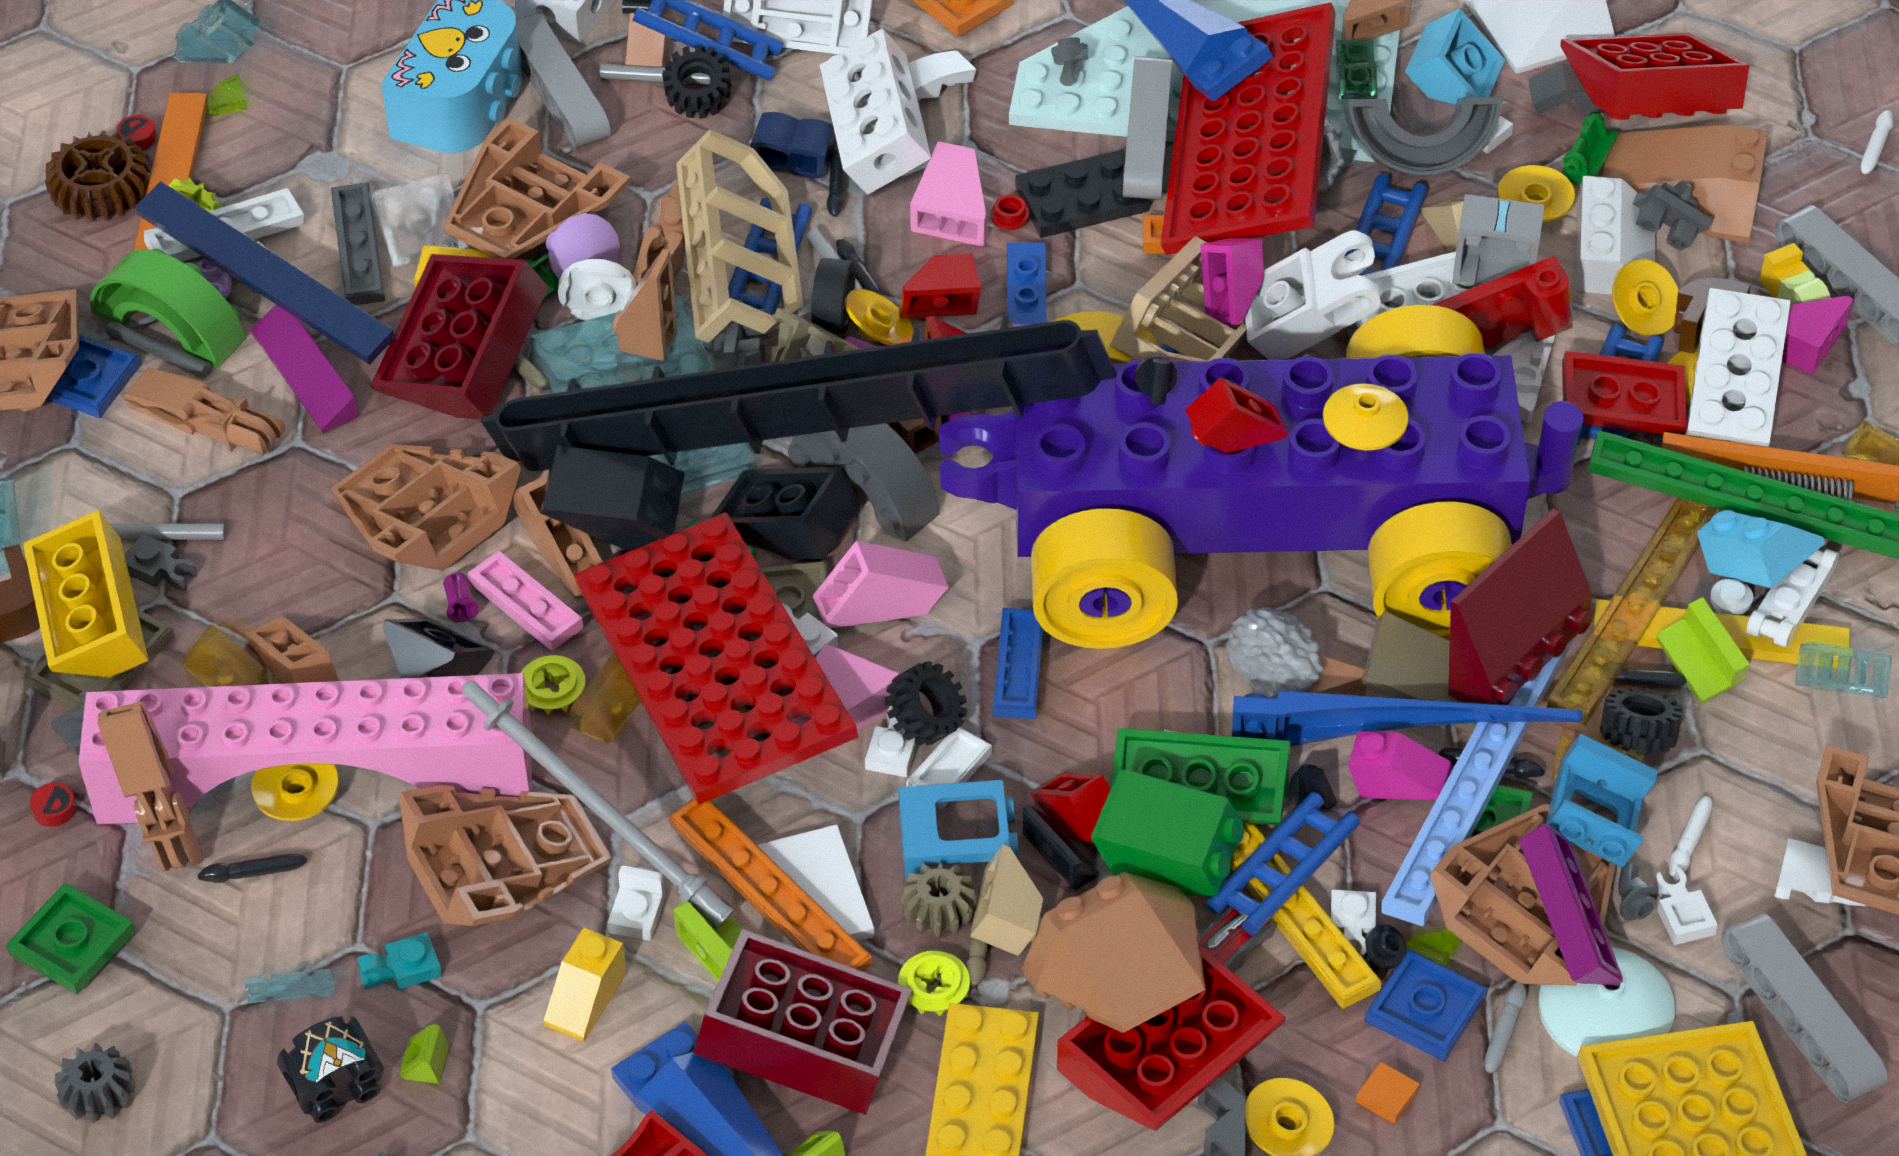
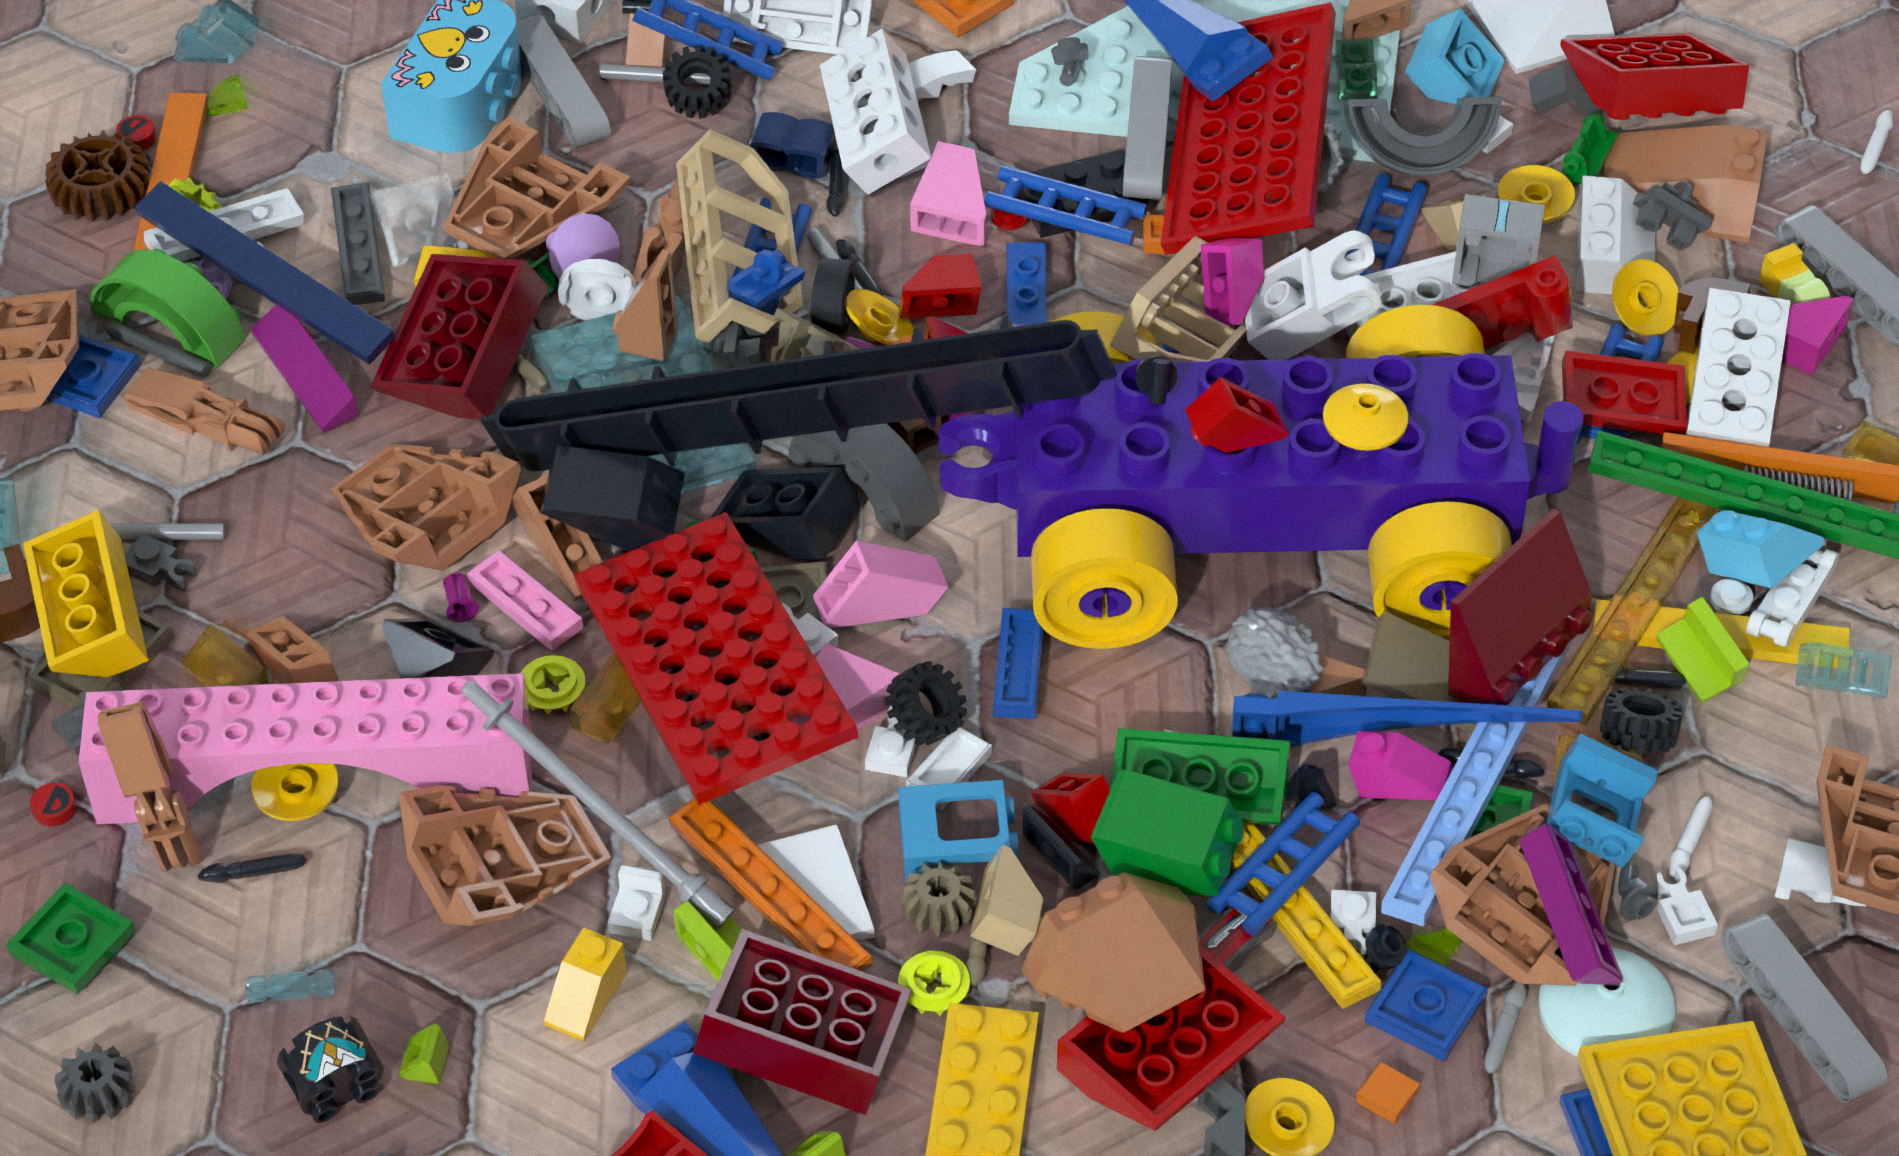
(406, 961): teal plate -> none
(765, 279): none -> blue hips
(1080, 219): none -> blue bar

